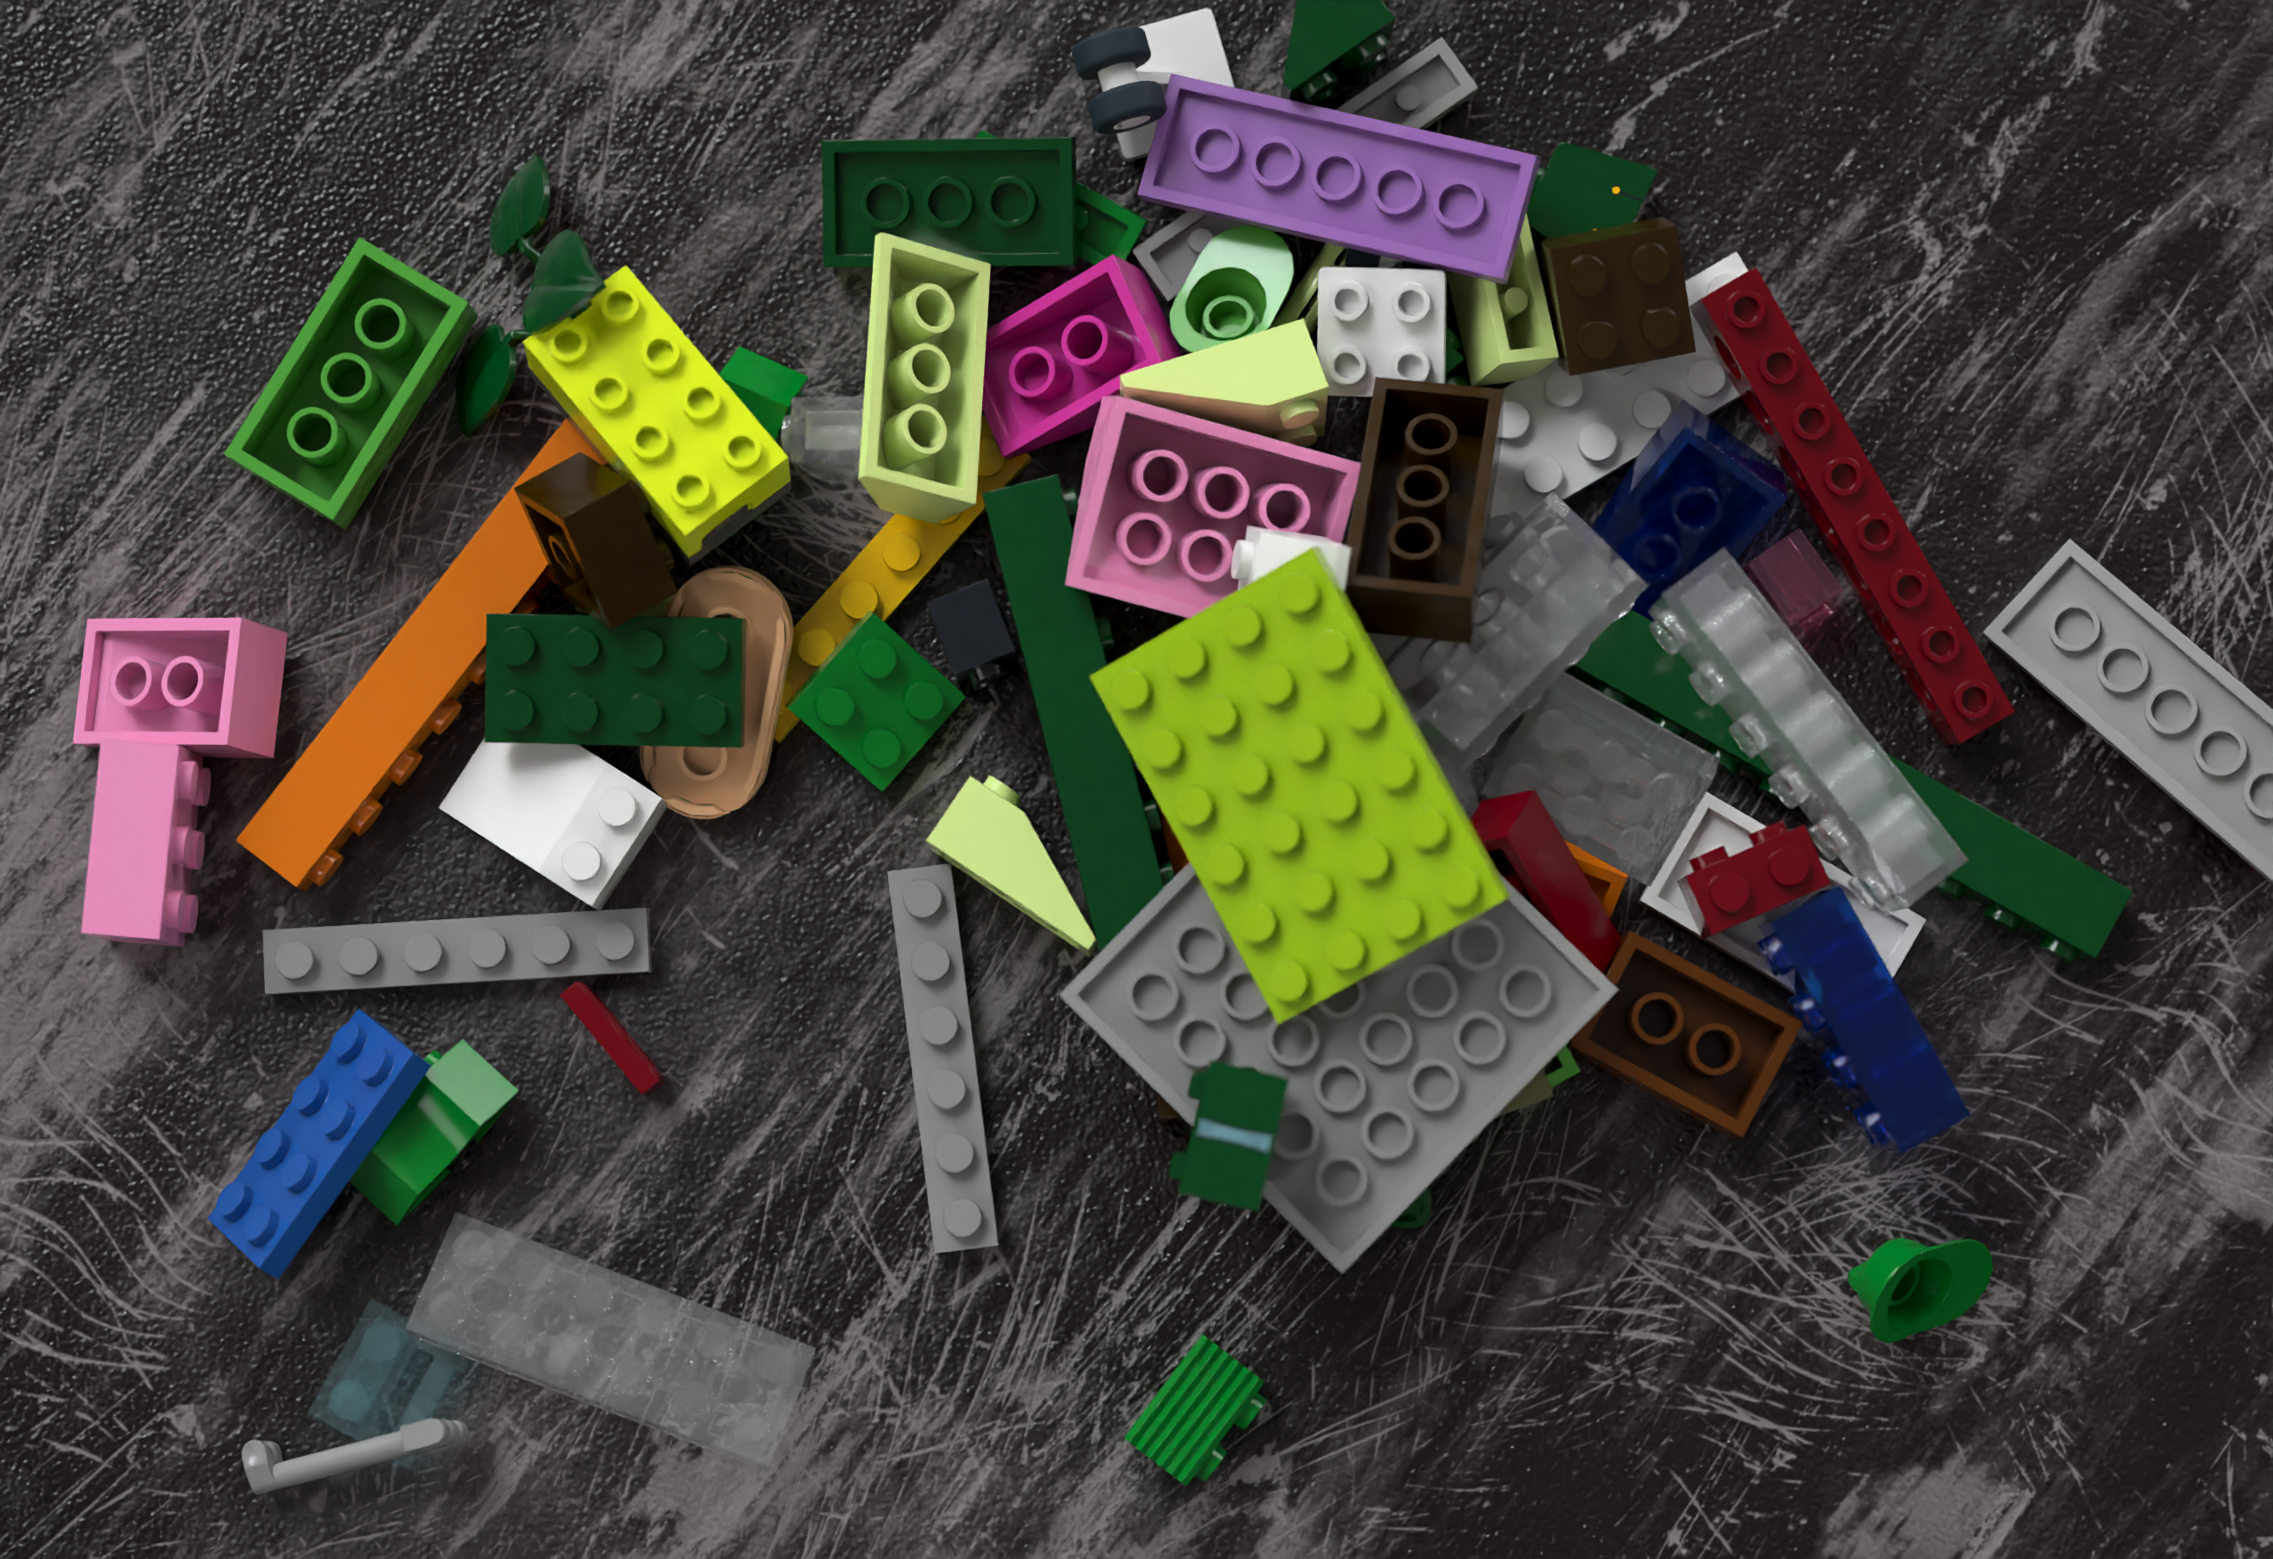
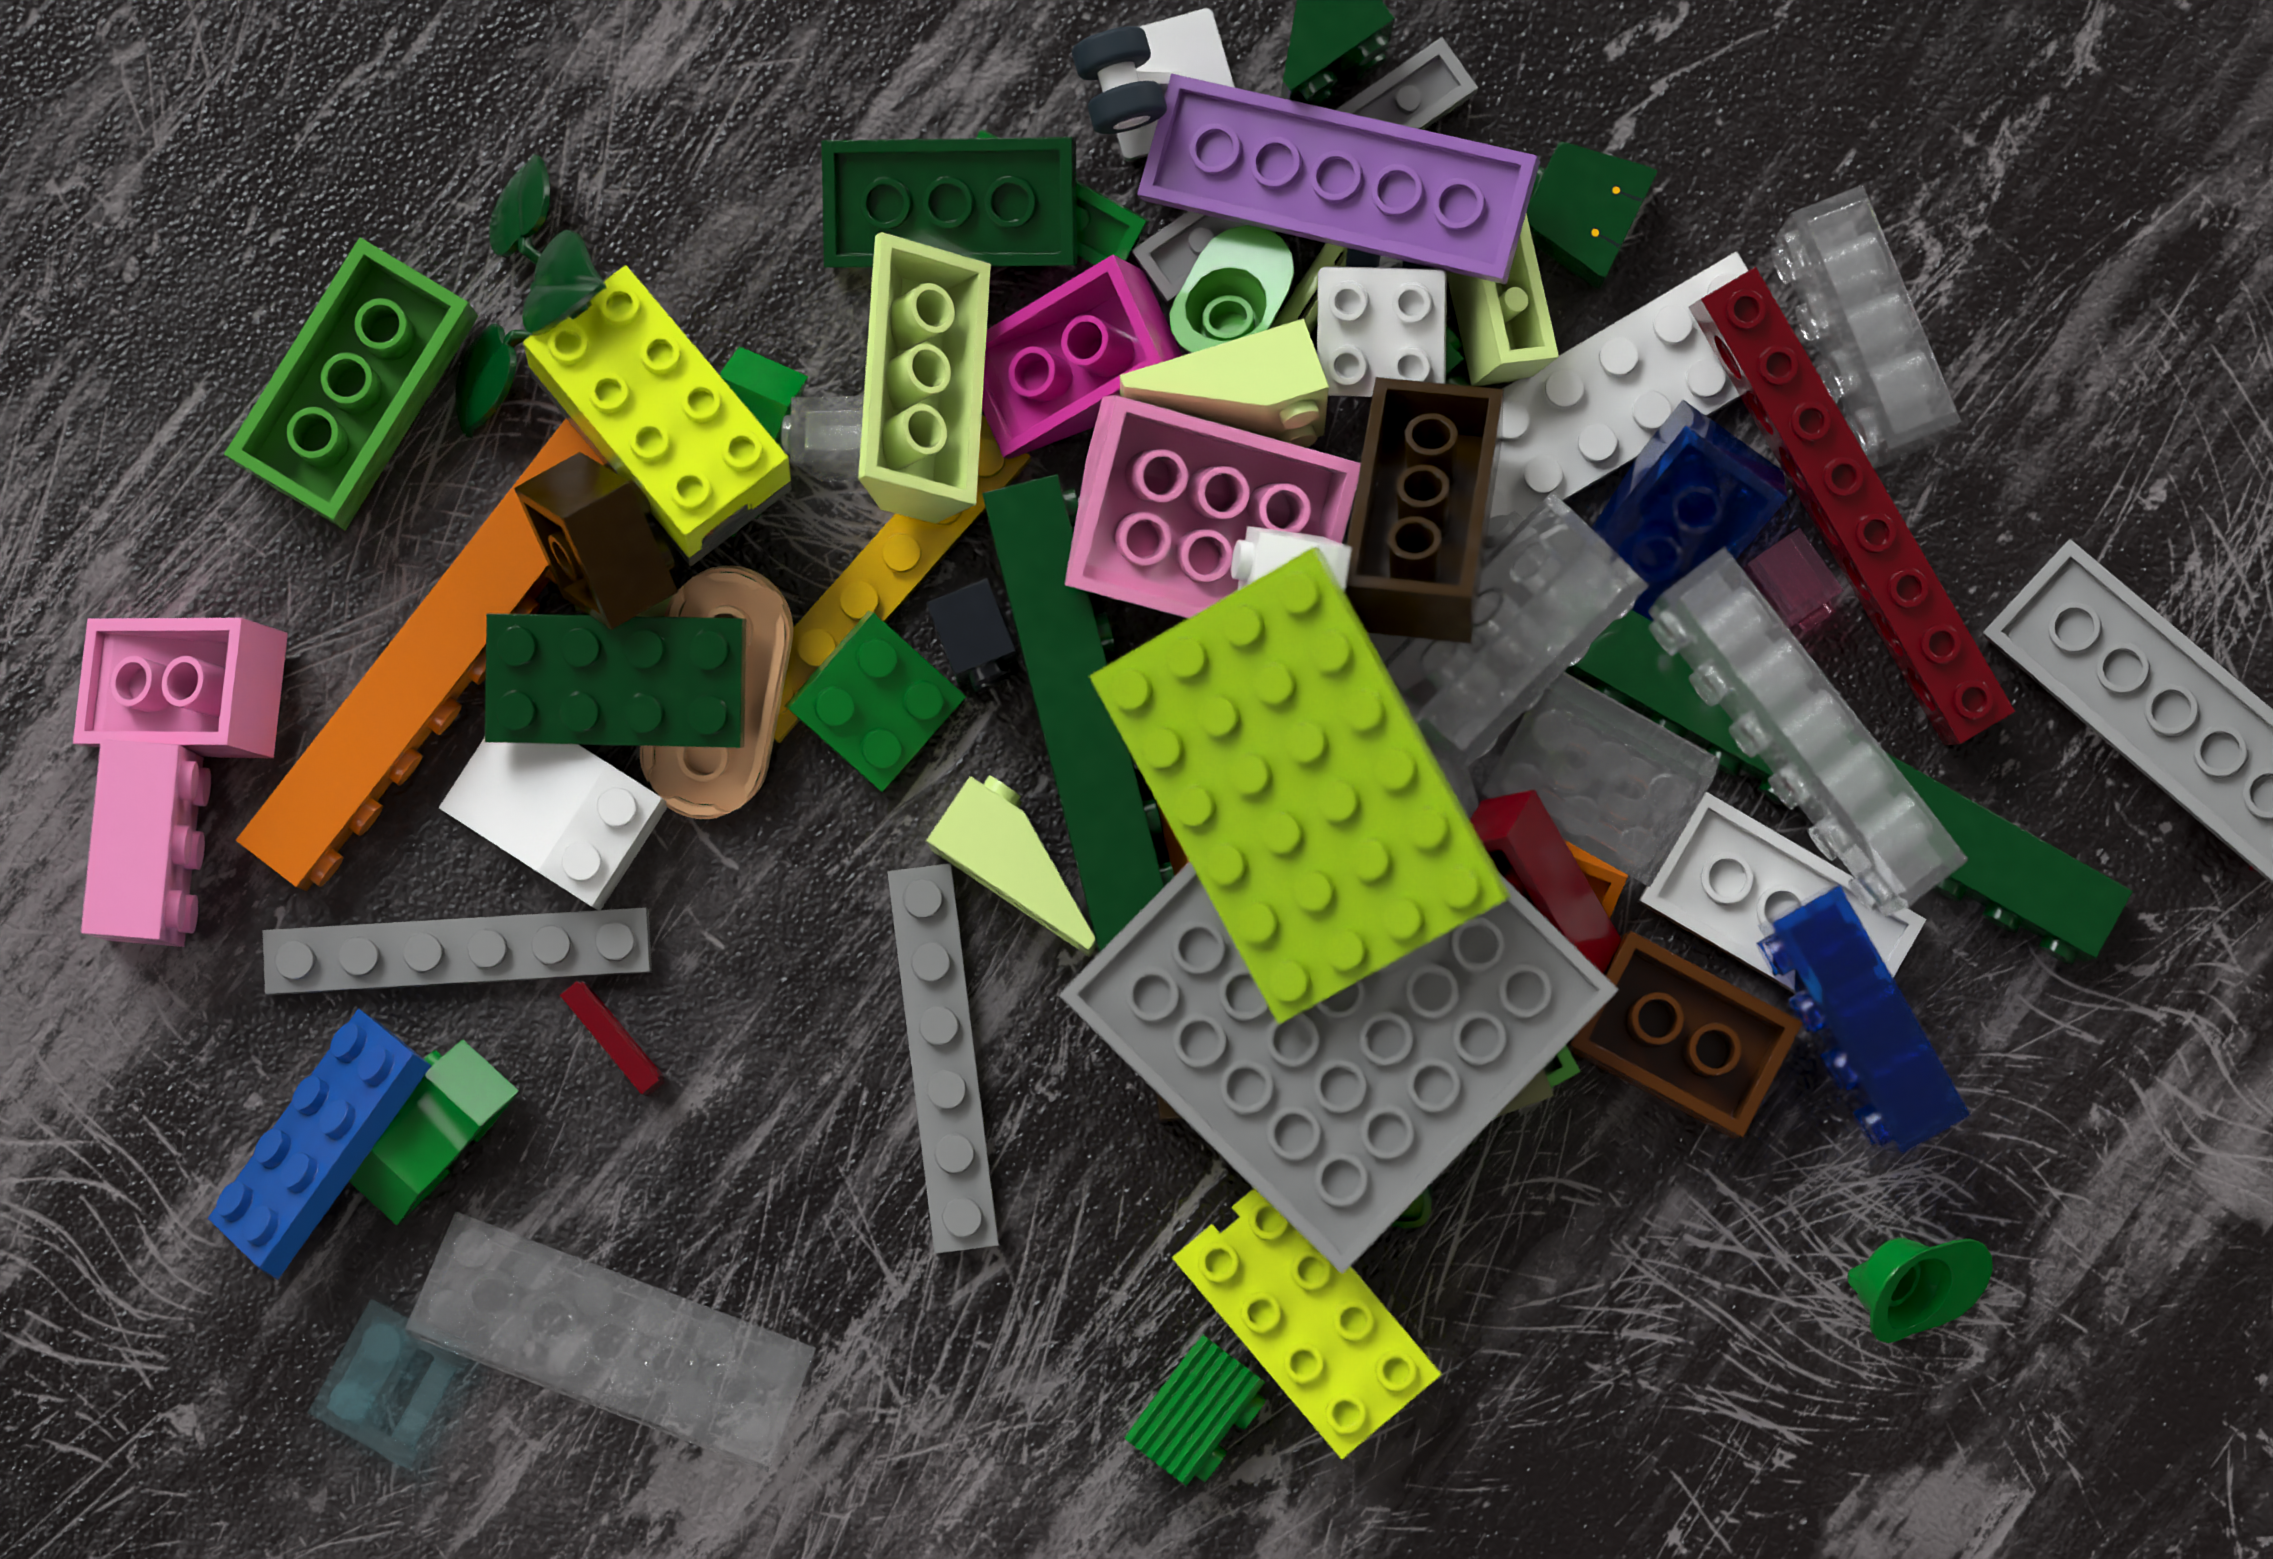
(269, 1472): light grey hinge -> none
(1230, 1135): dark green container -> none
(1307, 1323): none -> neon yellow piece
(1617, 296): dark brown brick -> none
(1754, 881): dark red brick -> none
(1864, 327): none -> clear brick

